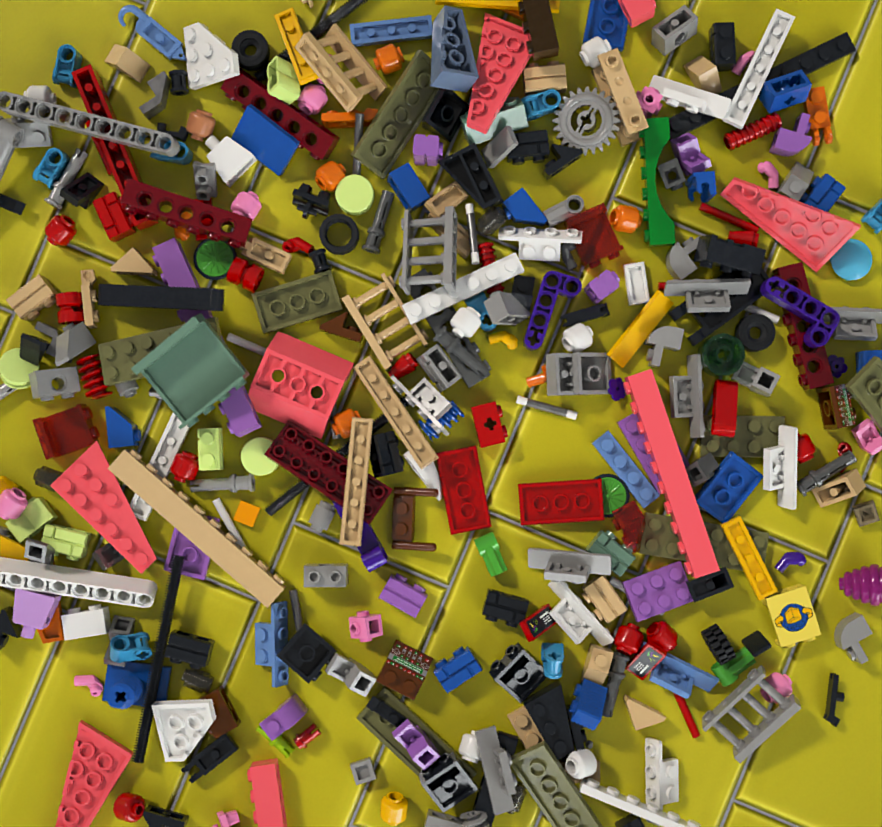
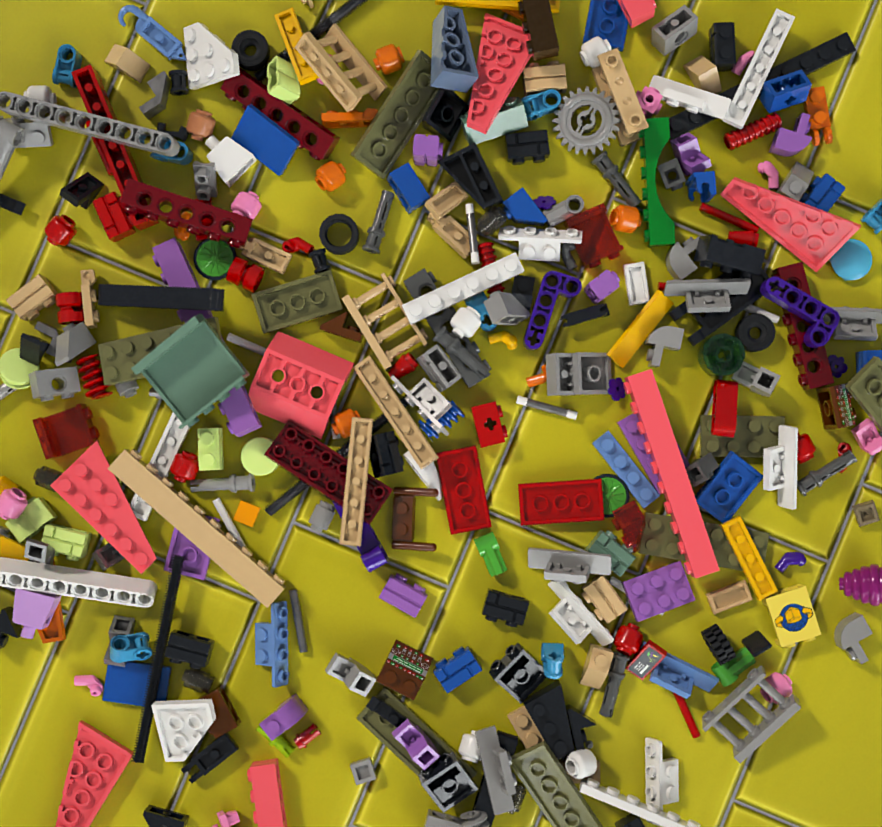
(49, 168): dark azure piece -> none
(67, 177): light grey pin -> none
(86, 623): white brick -> none
(120, 429): blue slope -> none
(125, 692): blue piece -> none
(129, 807): red head -> none
(133, 264): tan slope -> none
(307, 653): black plate -> none
(309, 203): black hips -> none
(312, 99): bright pink head -> none
(326, 575): light grey brick -> none
(354, 194): yellowish green head -> none
(359, 119): flat silver bar -> none
(365, 626): bright pink brick -> none
(391, 31): medium blue plate -> none
(394, 808): yellow head -> none
(447, 259): light grey fence -> none
(499, 147): light grey tile -> none
(537, 623): tile -> none
(544, 203): none -> dark purple plant
(565, 157): black slope -> none
(577, 338): white head -> none
(589, 704): blue brick -> none
(611, 172): none -> dark grey pin
(642, 714): tan slope -> none
(662, 635): red head -> none
(687, 396): light grey bracket -> none
(709, 584): black slope -> none
(729, 596): none -> tan tile
(832, 697): black piece -> none
(839, 488): tan slope -> none

